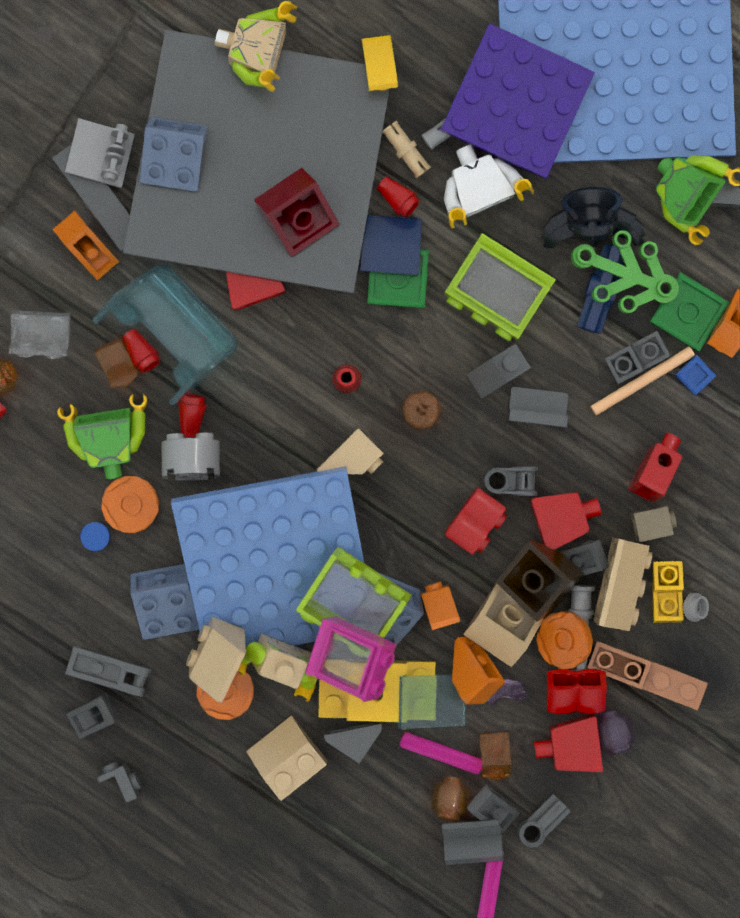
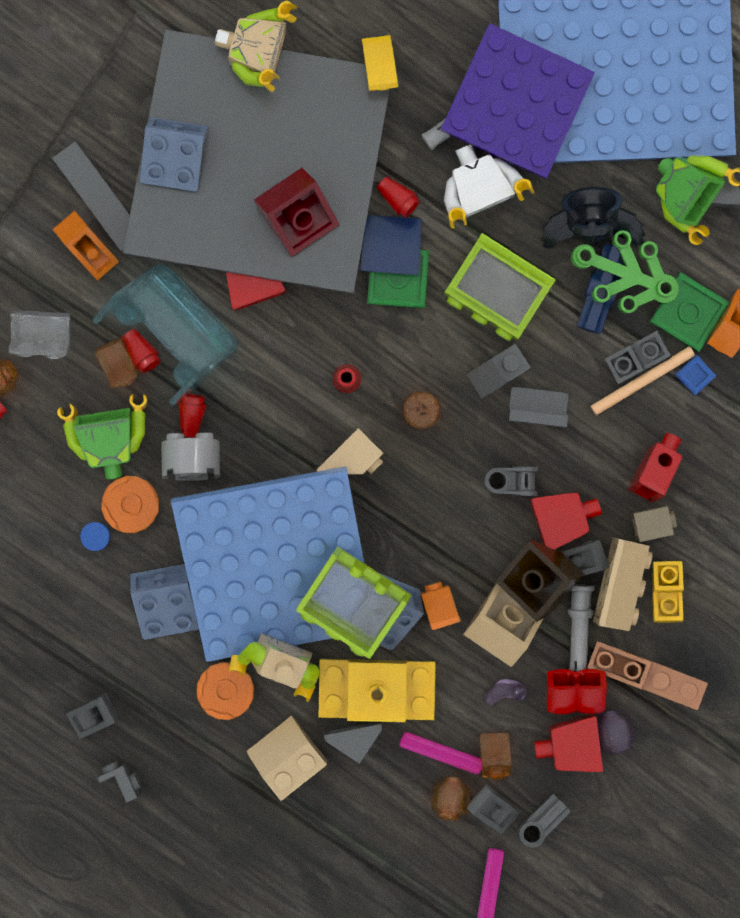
(100, 152): light grey hinge -> none
(107, 671): dark grey plate -> none
(217, 657): tan slope -> none
(351, 658): dark pink window -> none
(406, 149): tan pin -> none
(429, 702): clear light blue piece -> none
(472, 842): dark grey panel -> none
(474, 672): orange slope -> none
(475, 521): red brick -> none
(564, 640): orange tile -> none
(695, 607): light grey plate -> none

